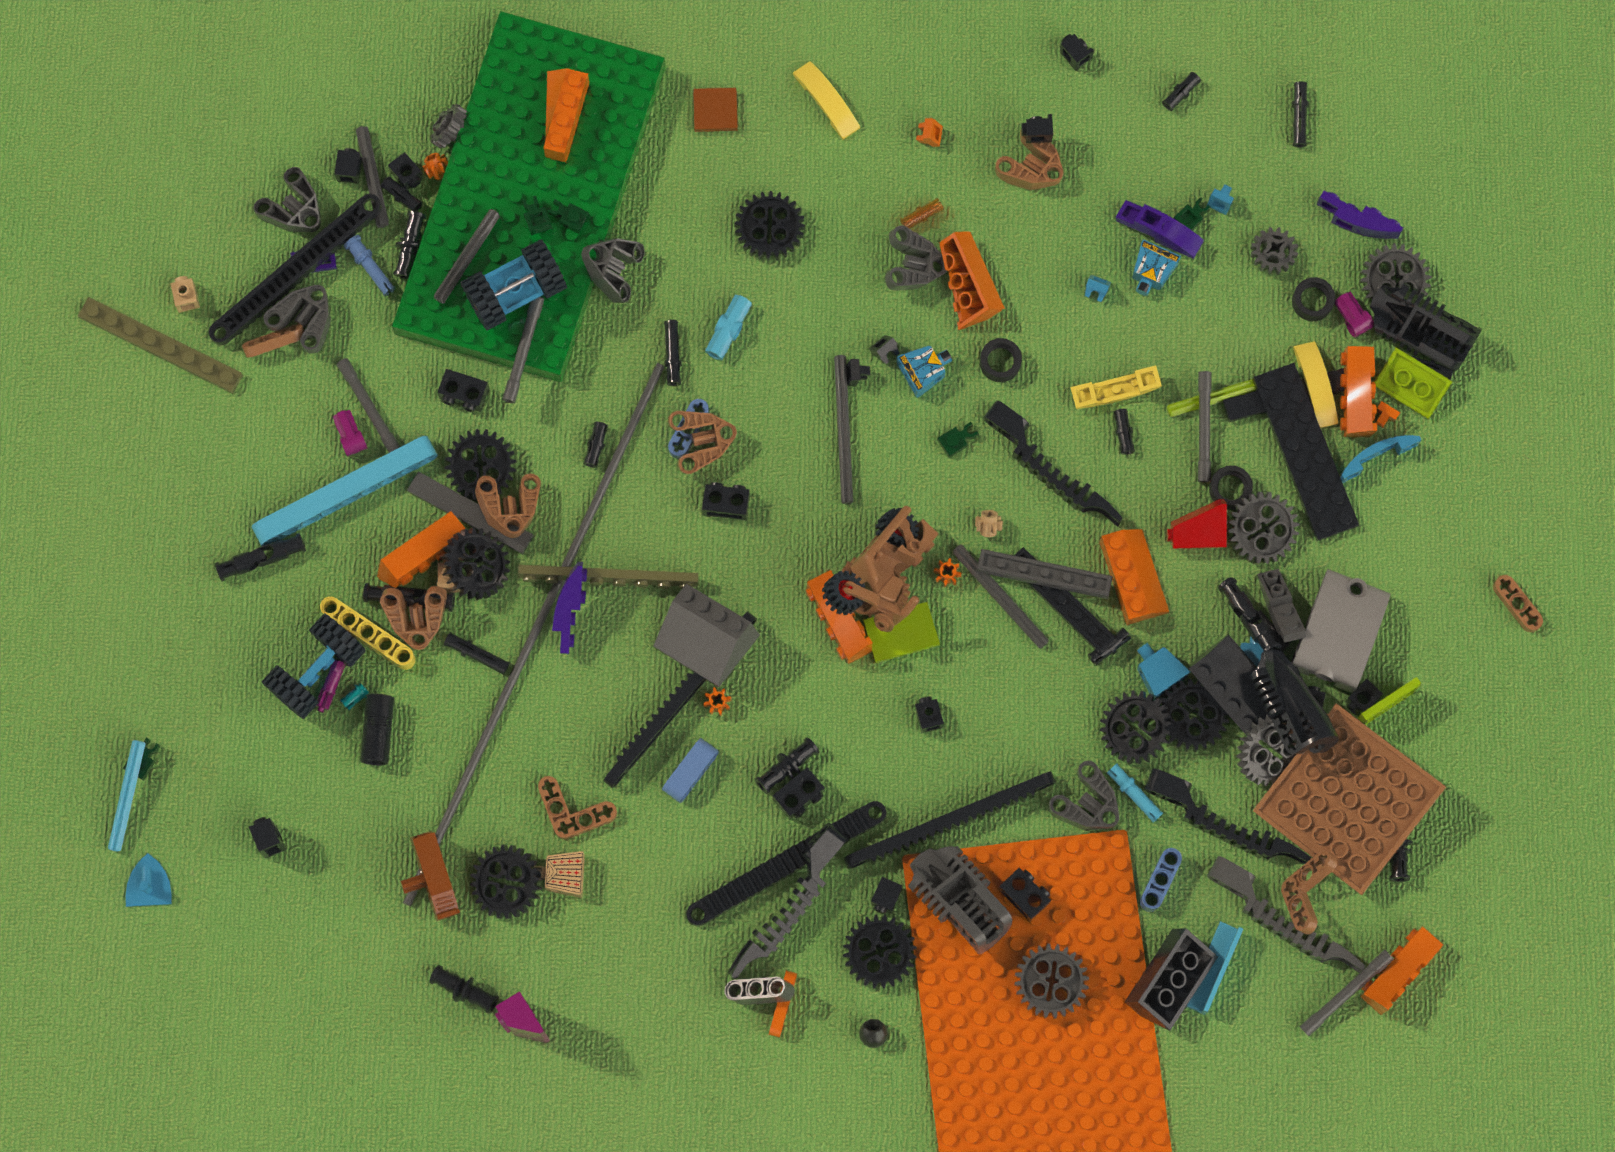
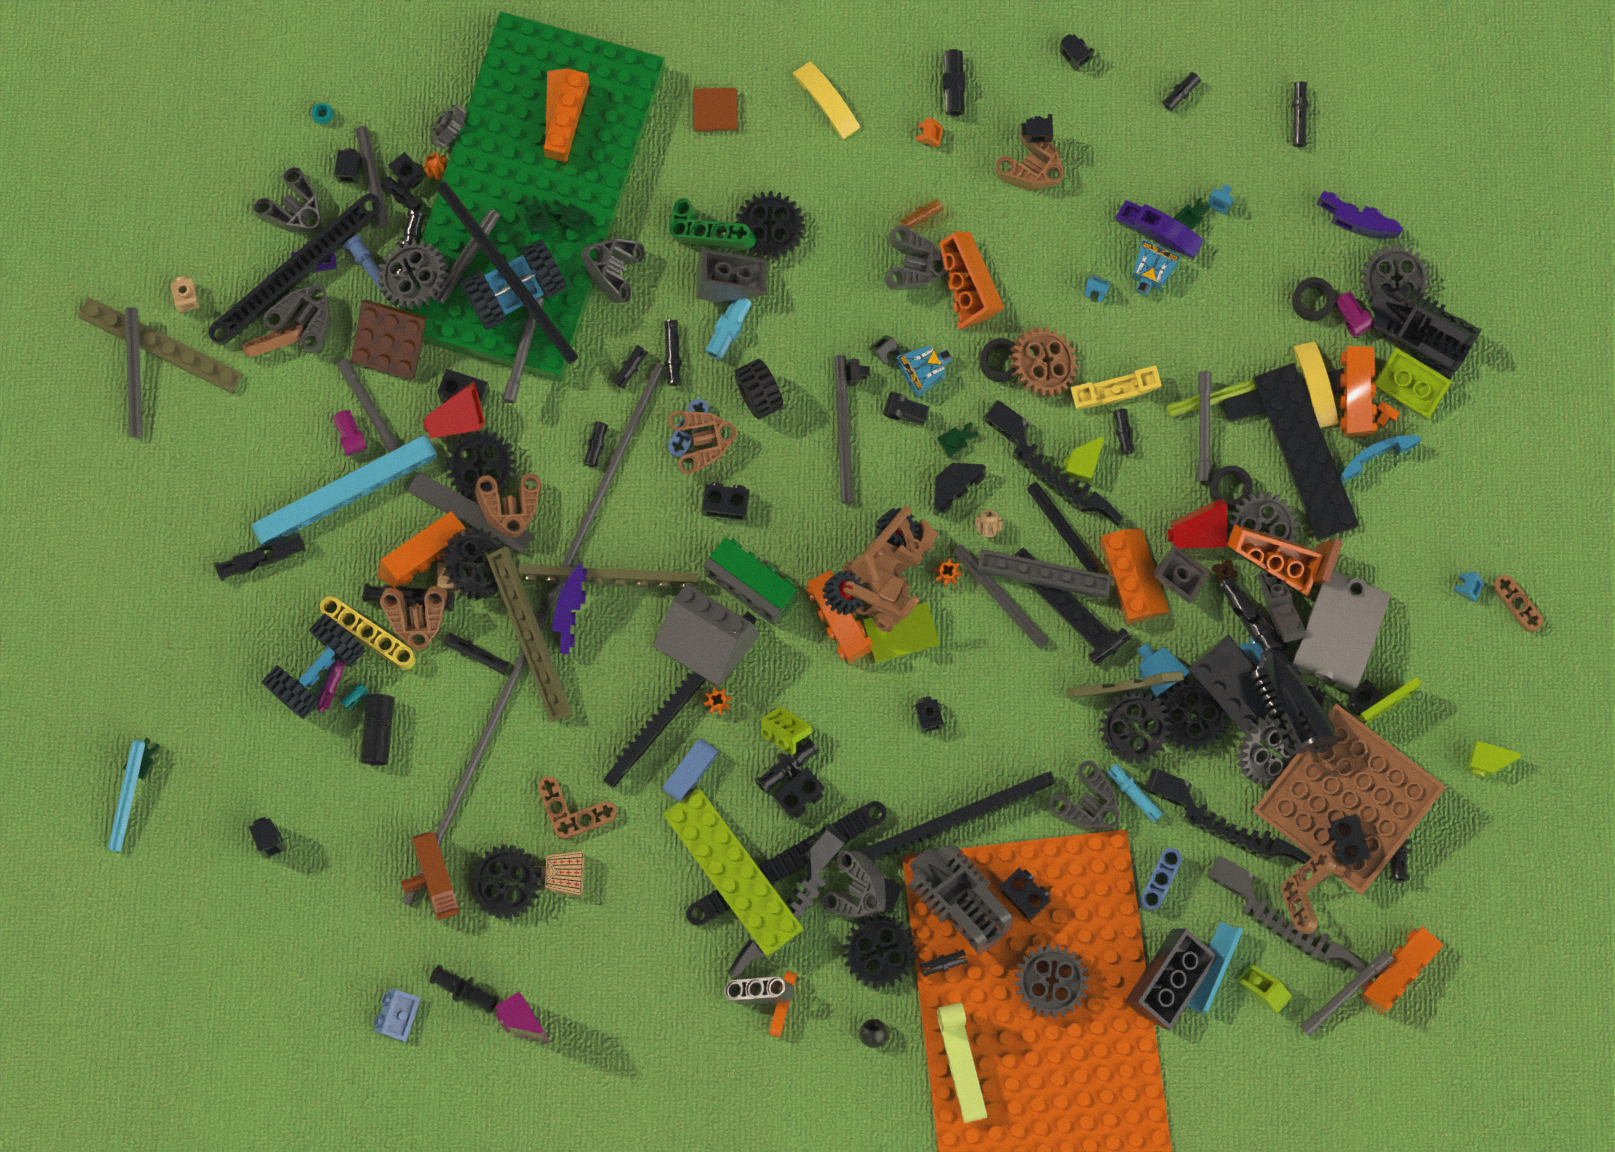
(133, 372): none -> dark grey axle
(148, 884): dark azure shield -> none
(322, 107): none -> teal plate
(388, 339): none -> reddish brown plate
(394, 284): none -> dark grey gear
(396, 1014): none -> medium blue bracket
(456, 415): none -> red slope
(507, 272): none -> black axle
(529, 634): none -> olive plate
(630, 366): none -> black pin
(713, 229): none -> green beam
(730, 276): none -> flat silver slope
(733, 872): none -> lime plate
(750, 581): none -> green piece
(758, 389): none -> black tyre
(784, 729): none -> lime bracket
(866, 887): none -> dark grey connector
(899, 407): none -> black piece
(943, 963): none -> black pin
(954, 82): none -> black piece
(954, 483): none -> black slope
(961, 1063): none -> yellowish green beam
(1043, 362): none -> medium nougat gear
(1063, 527): none -> black axle
(1083, 461): none -> lime slope
(1124, 686): none -> olive tile
(1181, 573): none -> flat silver slope
(1219, 568): none -> dark brown plate
(1264, 988): none -> lime slope
(1278, 259): dark grey gear -> none
(1282, 558): none -> orange wedge
(1330, 551): none -> dark orange tile
(1355, 838): none -> black brick
(1471, 587): none -> dark azure tile
(1489, 759): none -> lime slope

